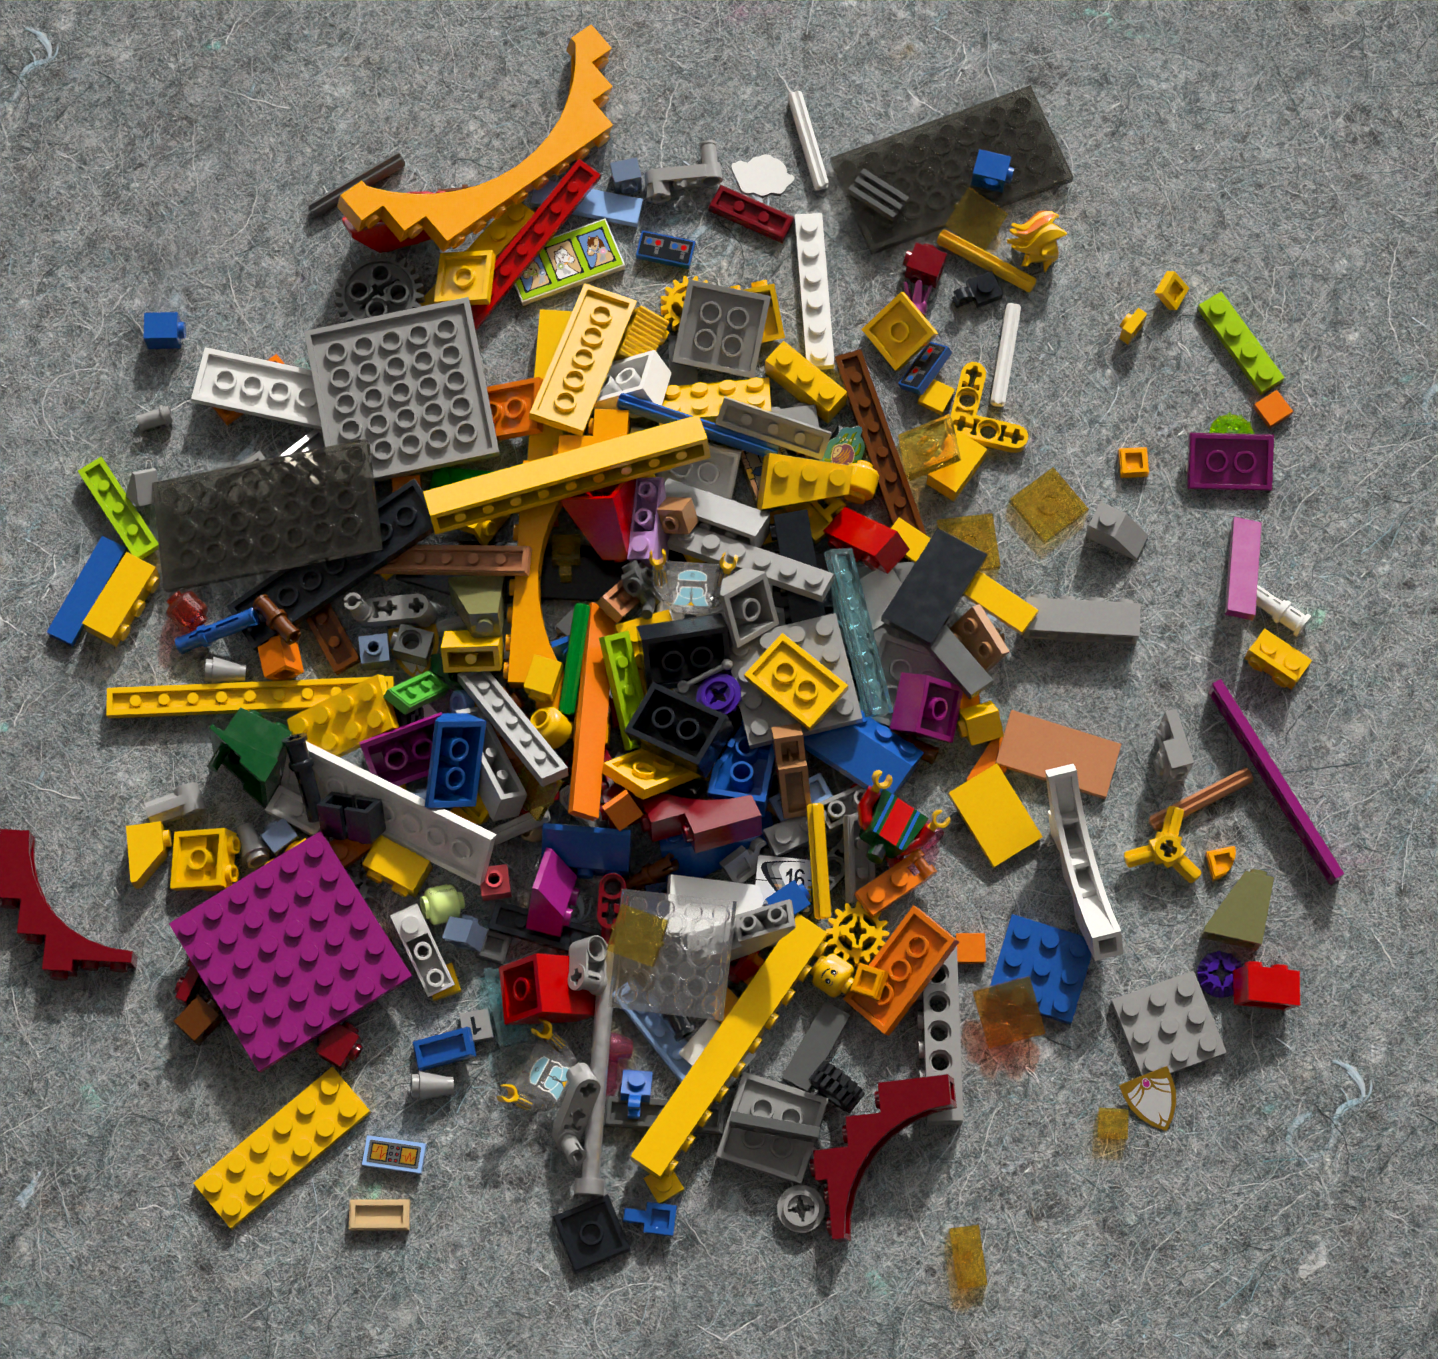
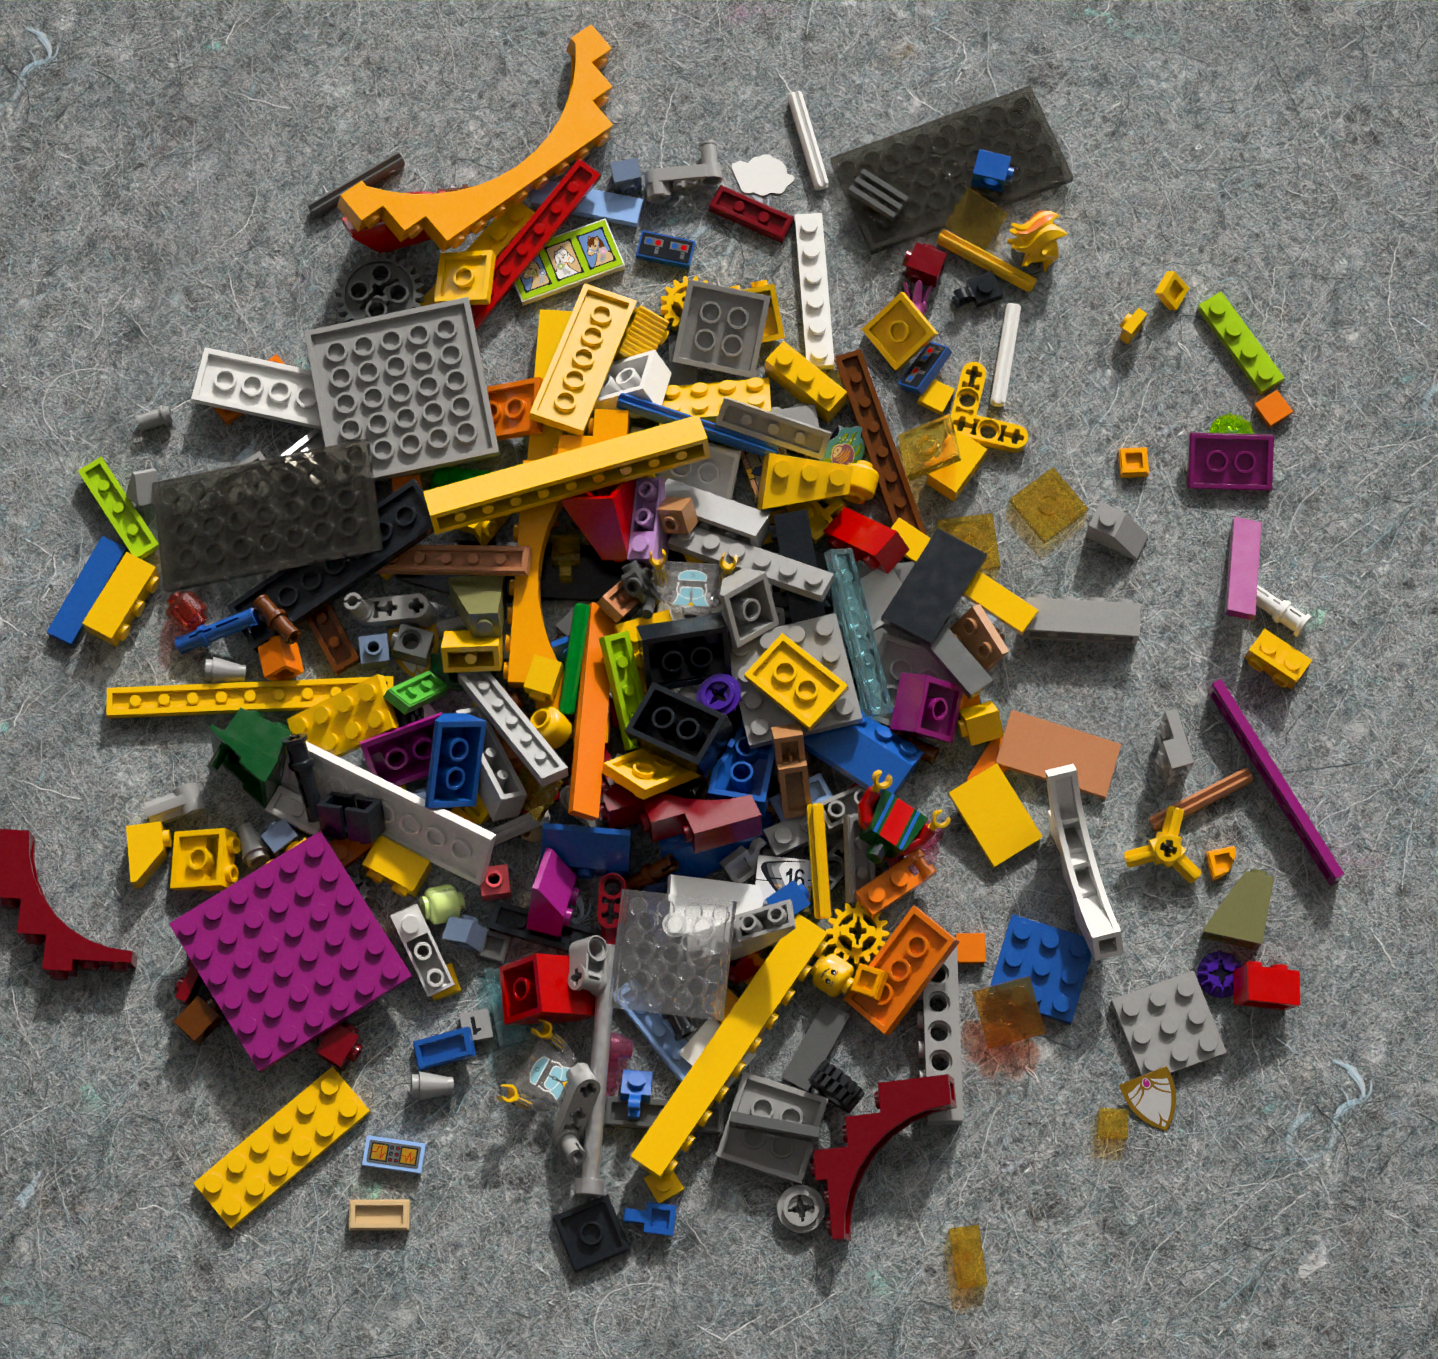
(163, 330): blue brick -> none
(460, 700): medium blue tile -> none
(622, 810): orange tile -> none
(637, 935): clear yellow piece -> none
(683, 686): light grey hinge -> none

